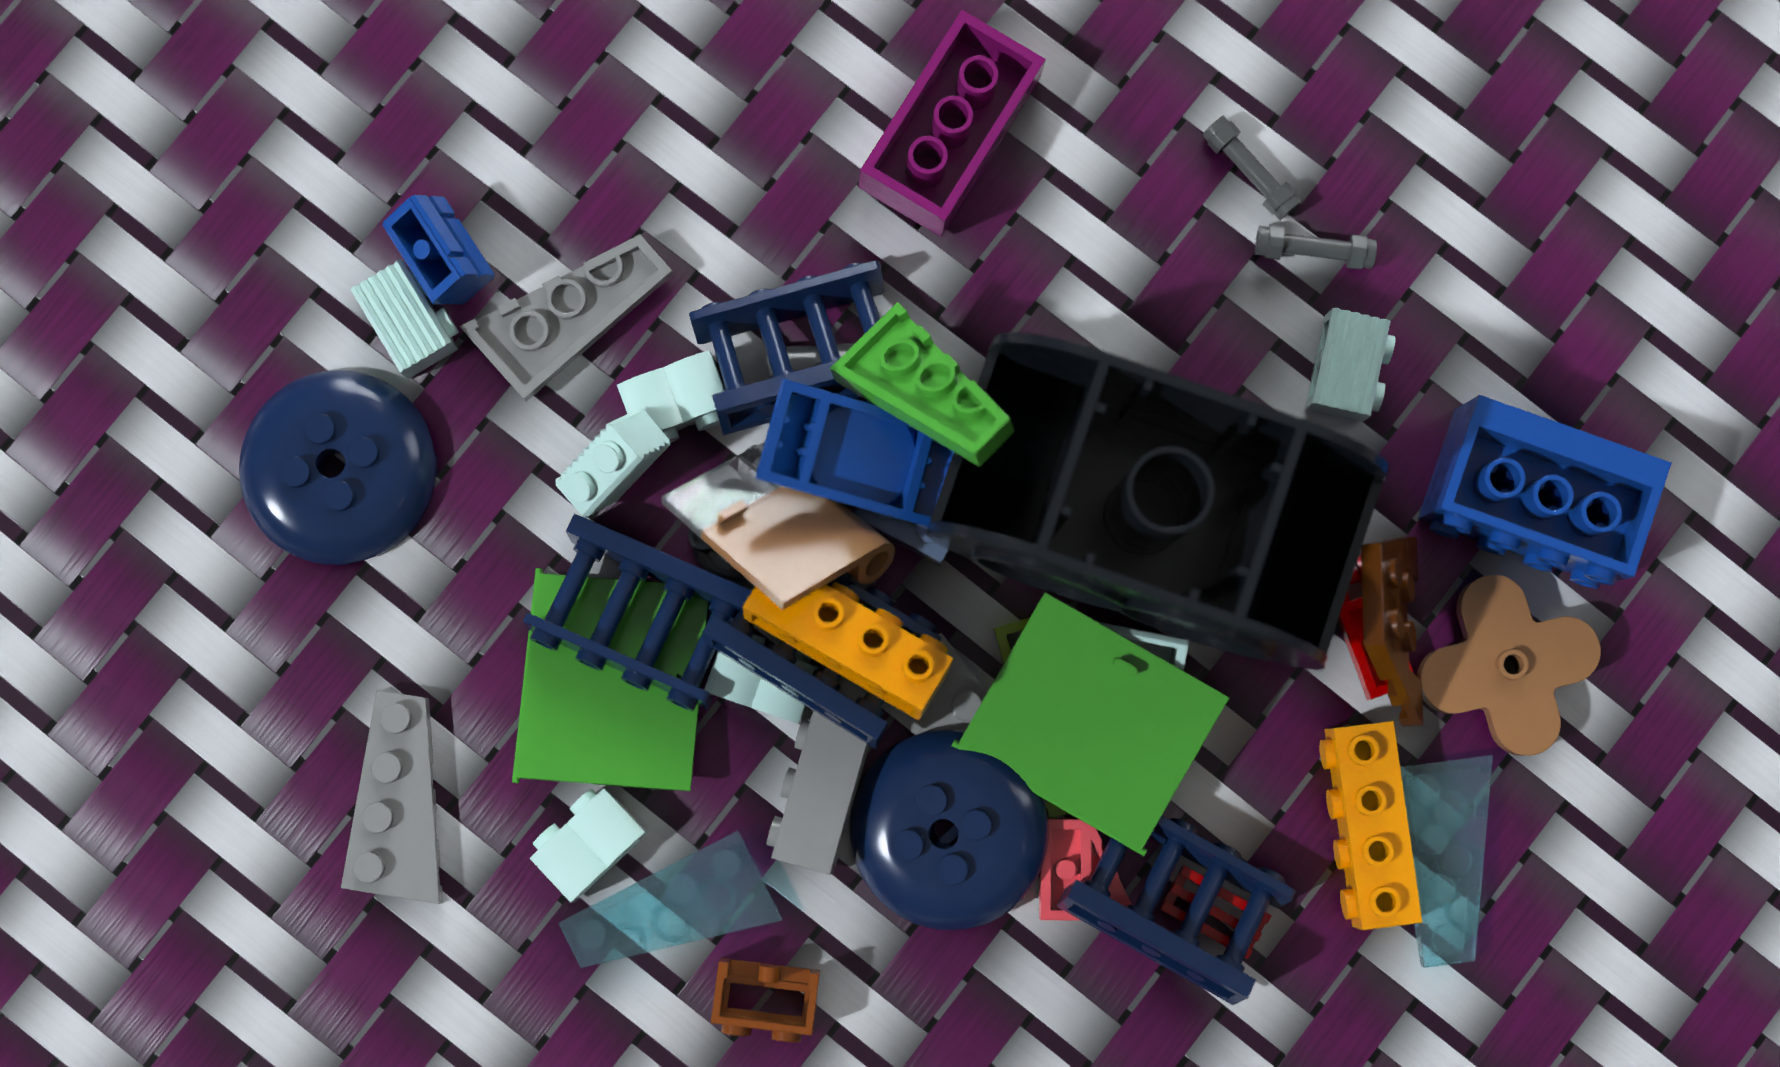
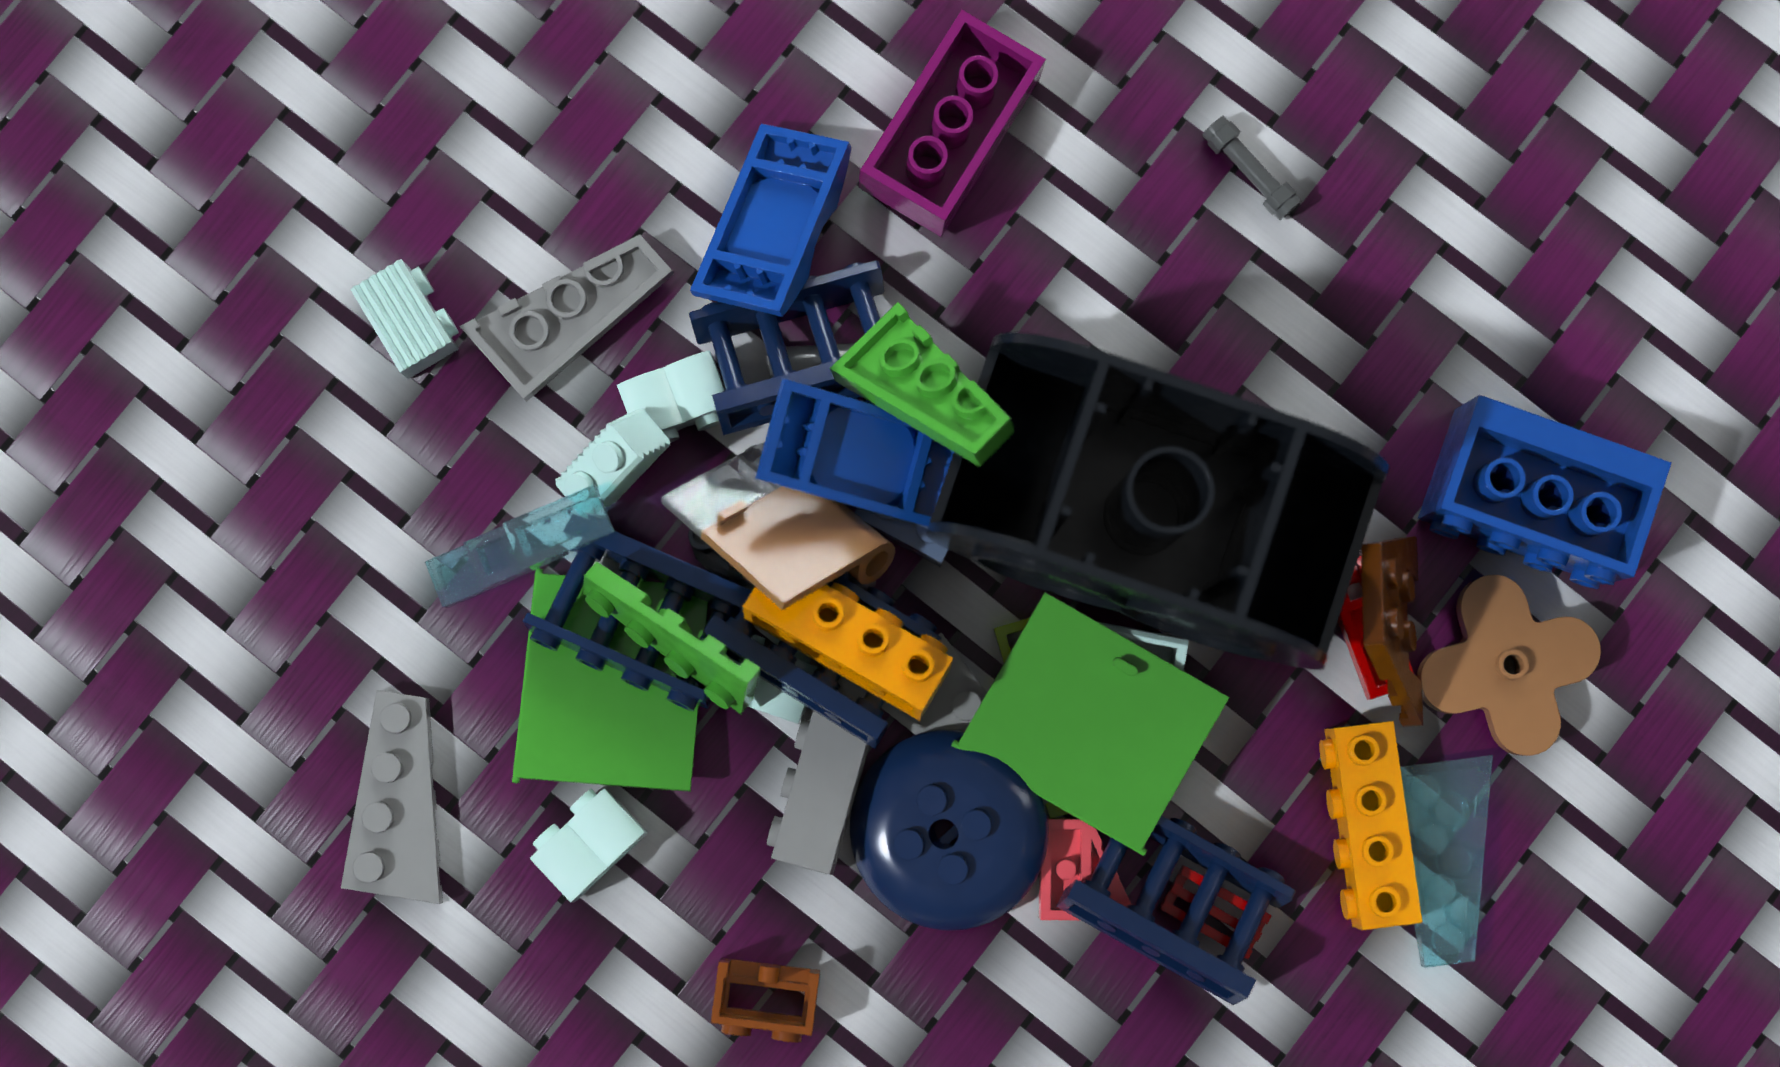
(384, 478): dark blue brick -> none
(438, 249): blue brick -> none
(520, 546): none -> clear light blue slope
(670, 635): none -> bright green wing
(683, 903): clear light blue wing -> none
(773, 220): none -> blue slope
(1349, 365): light aqua brick -> none
(1357, 252): dark grey bar -> none

